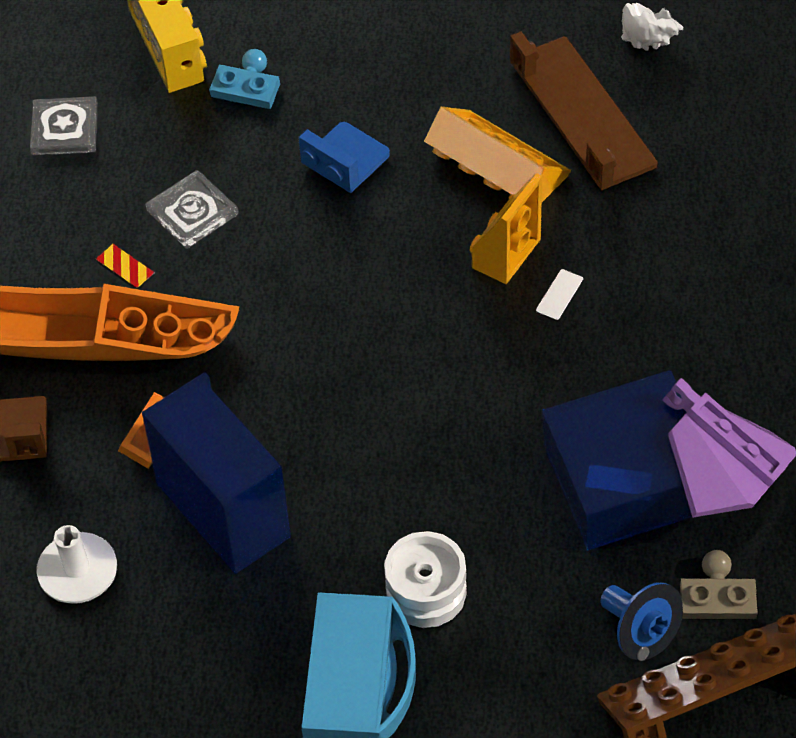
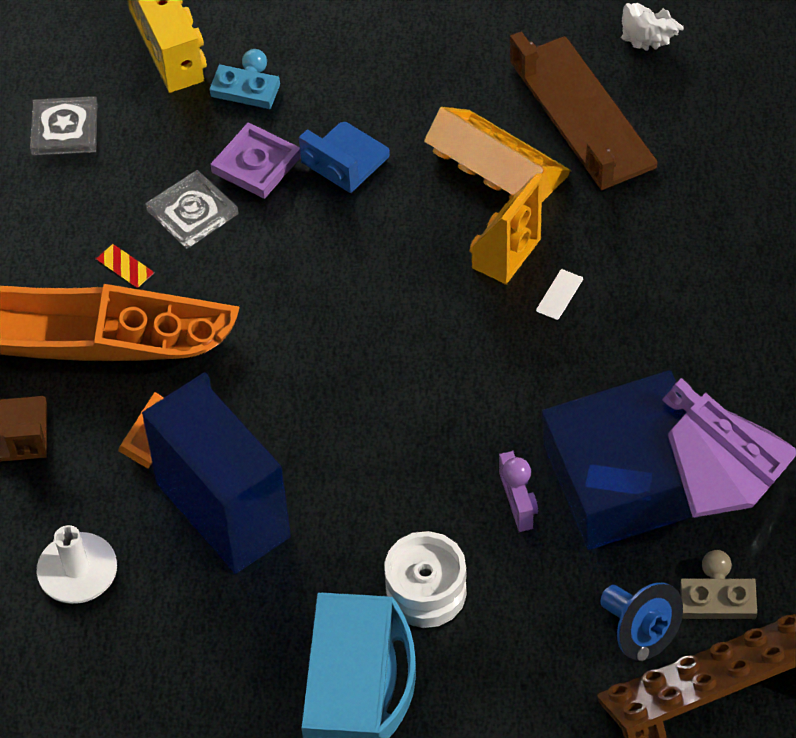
(256, 160): none -> medium lavender plate
(514, 476): none -> medium lavender plate

